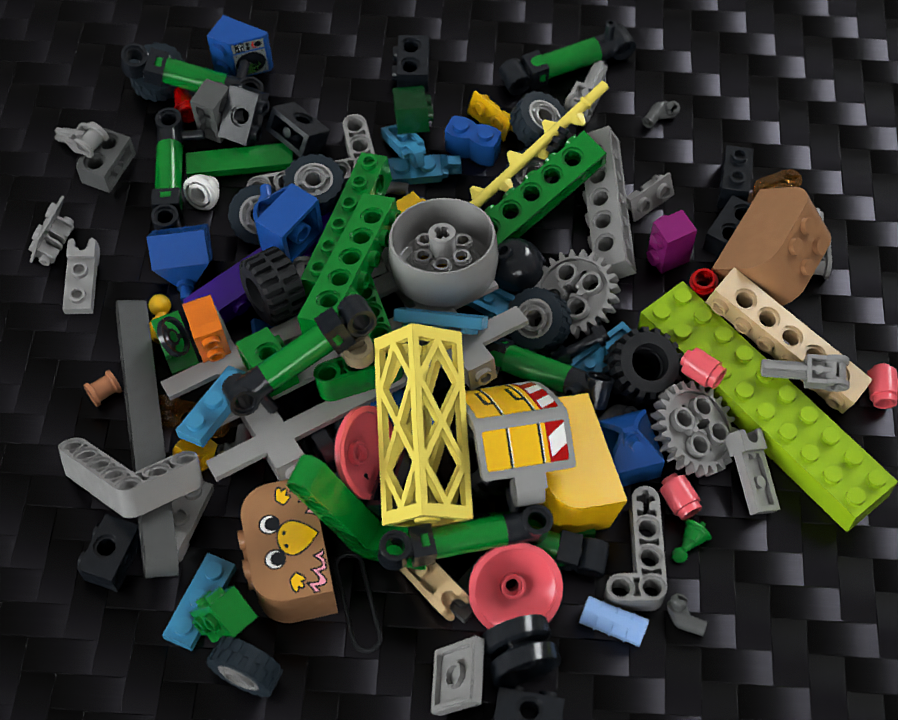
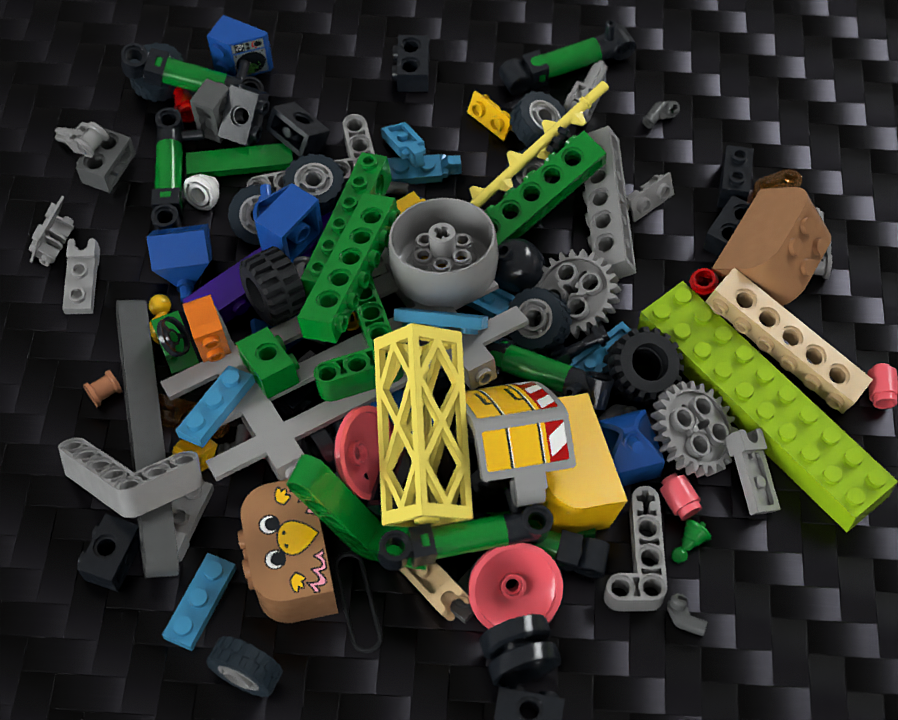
(221, 613): green brick -> none
(331, 333): black piece -> none
(360, 354): dark tan plate -> none
(412, 109): dark green brick -> none
(457, 676): light grey tile -> none
(472, 140): blue brick -> none
(614, 621): light blue axle -> none
(671, 241): magenta brick -> none
(702, 368): coral brick -> none
(816, 371): light grey connector -> none

